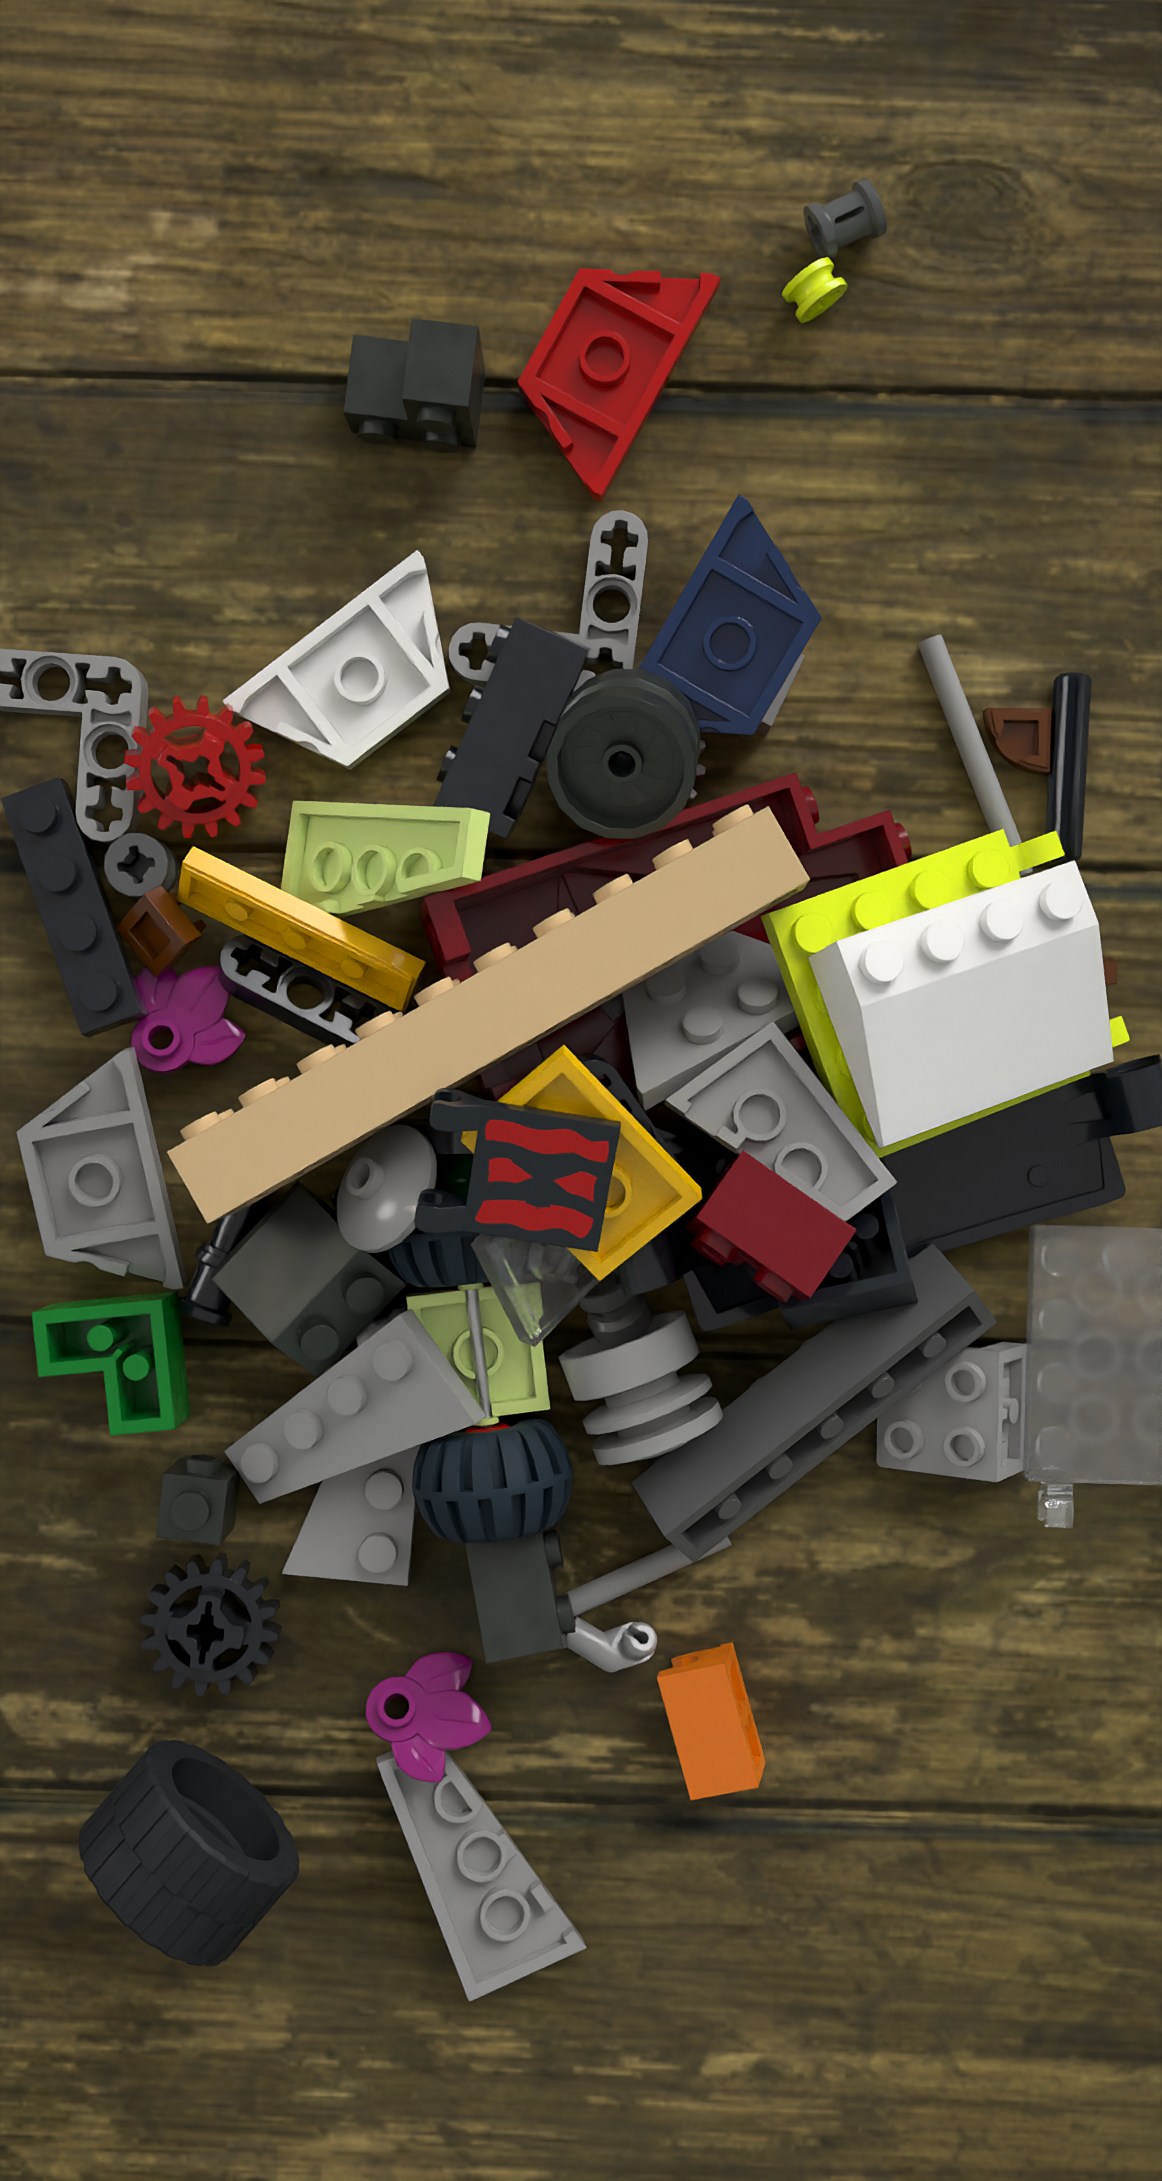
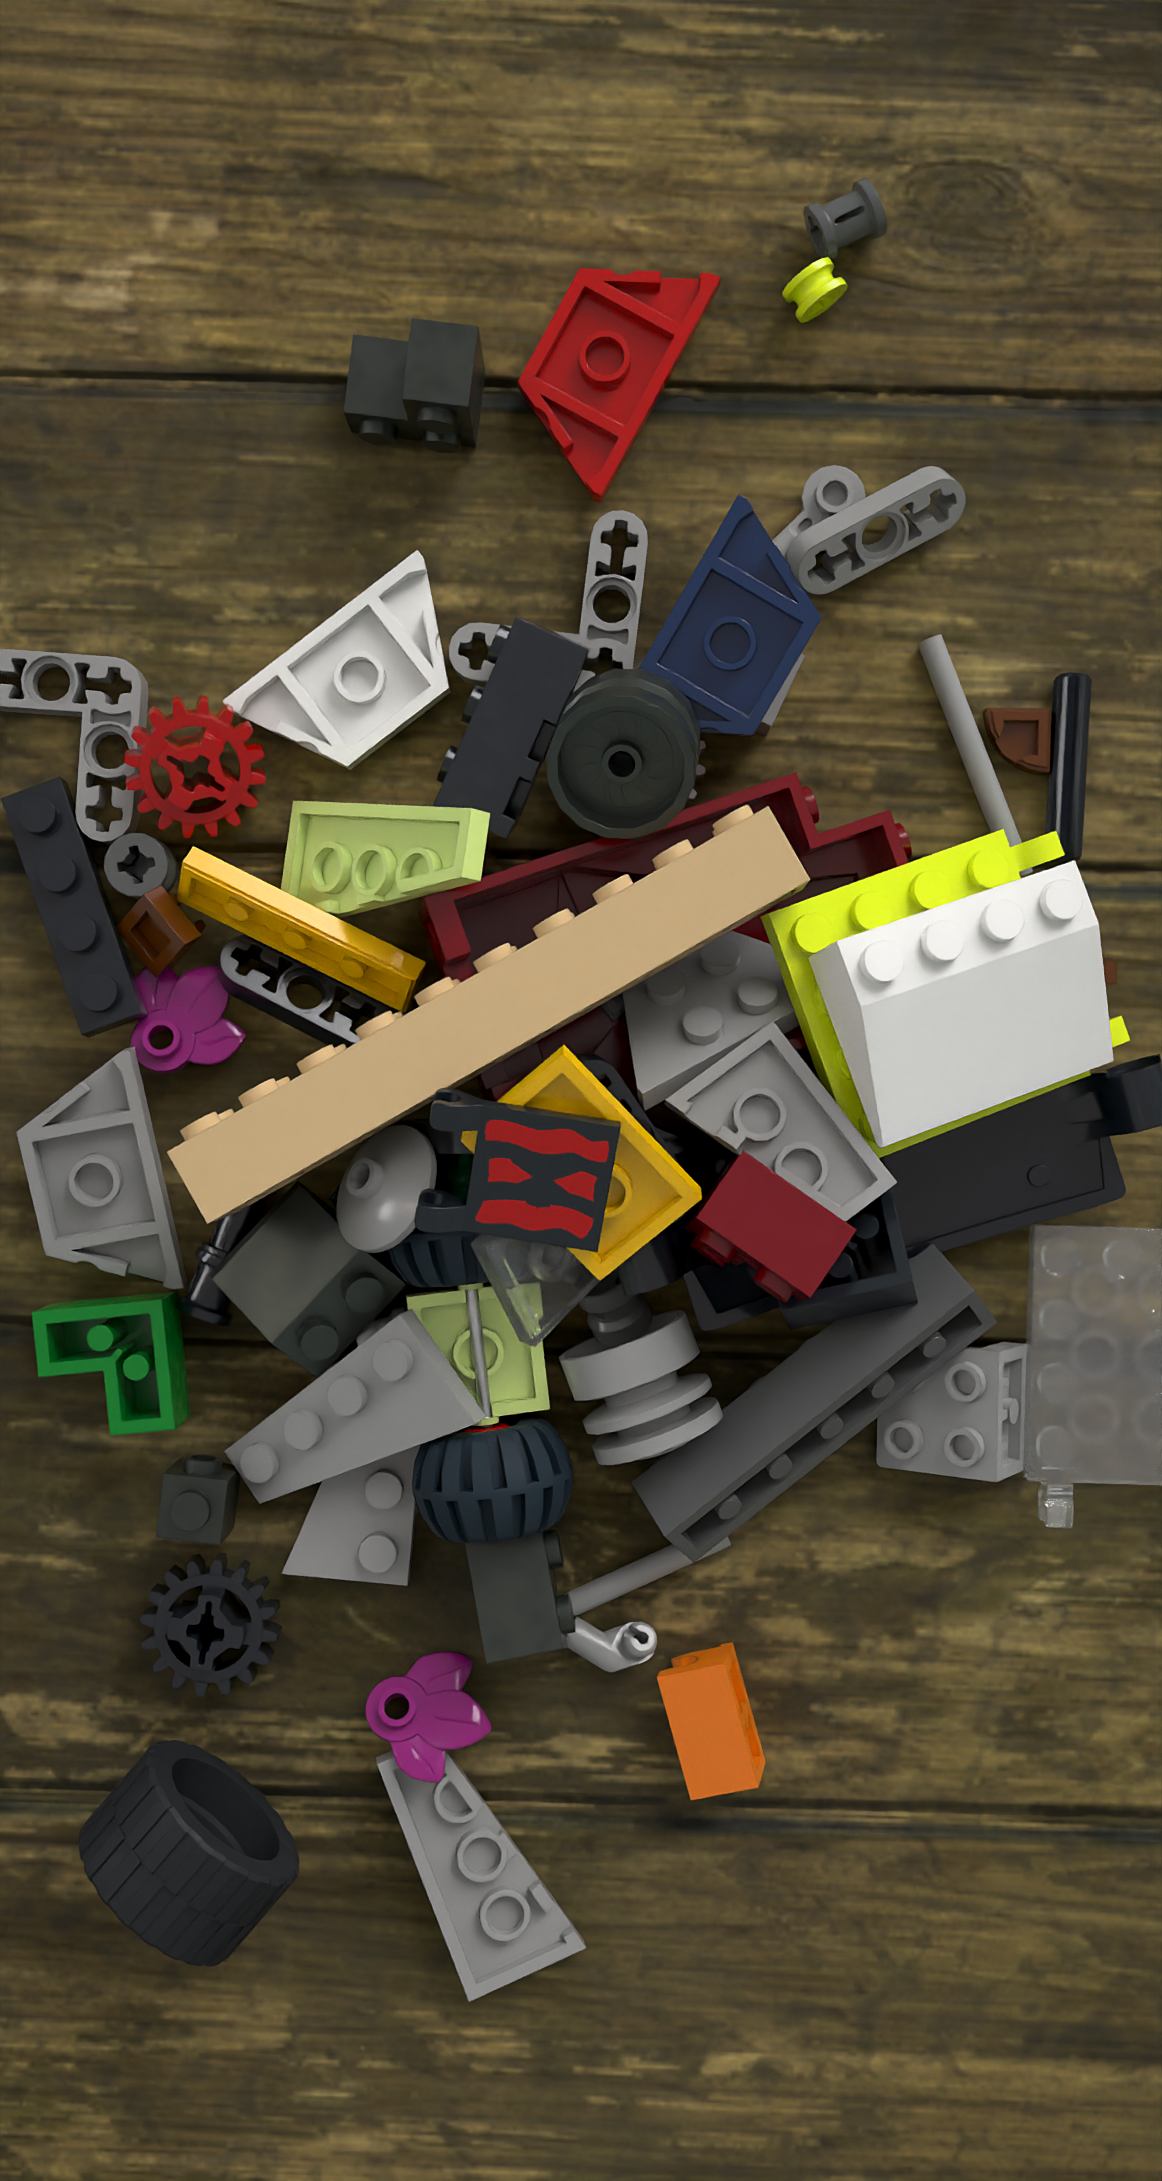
(823, 495): none -> light grey plate
(900, 537): none -> light grey beam

